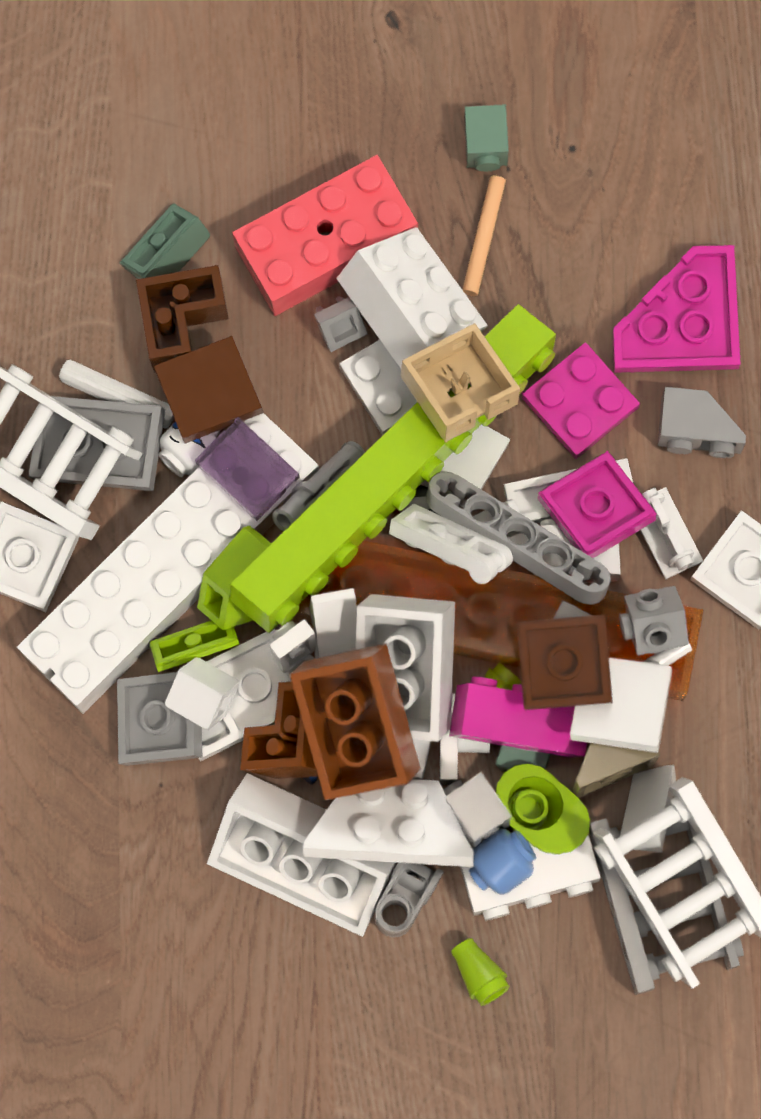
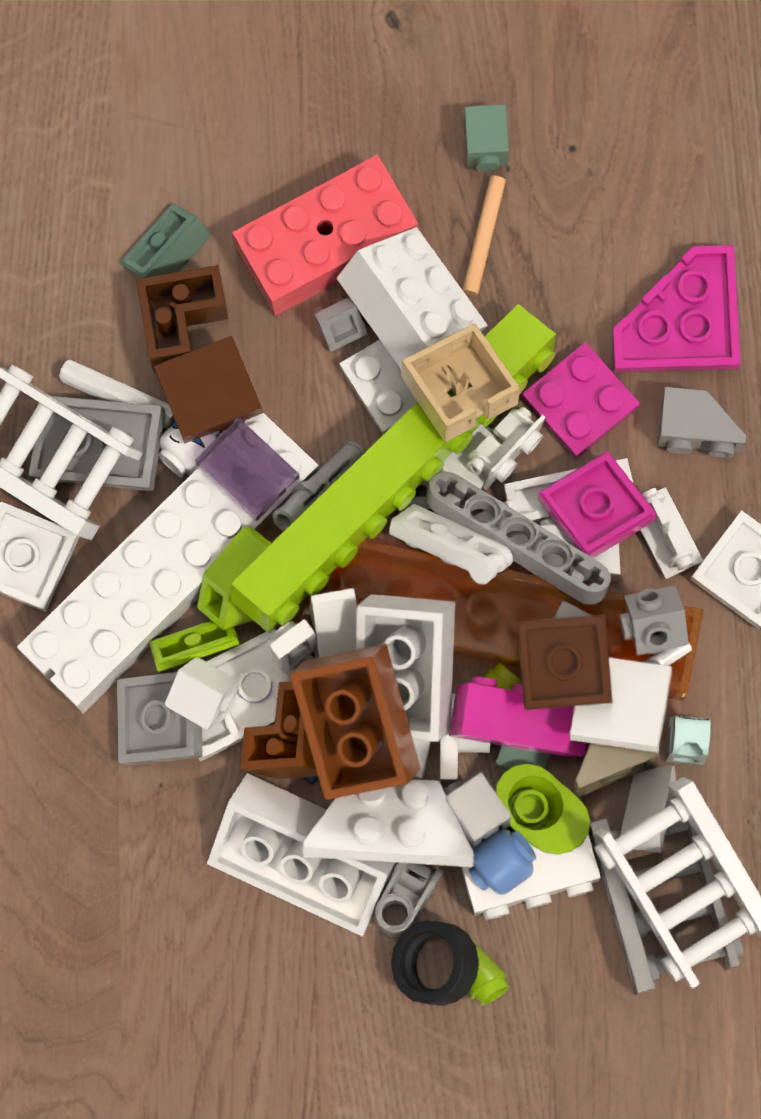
(405, 960): none -> black tyre
(498, 459): none -> white hinge
(688, 740): none -> light aqua leg

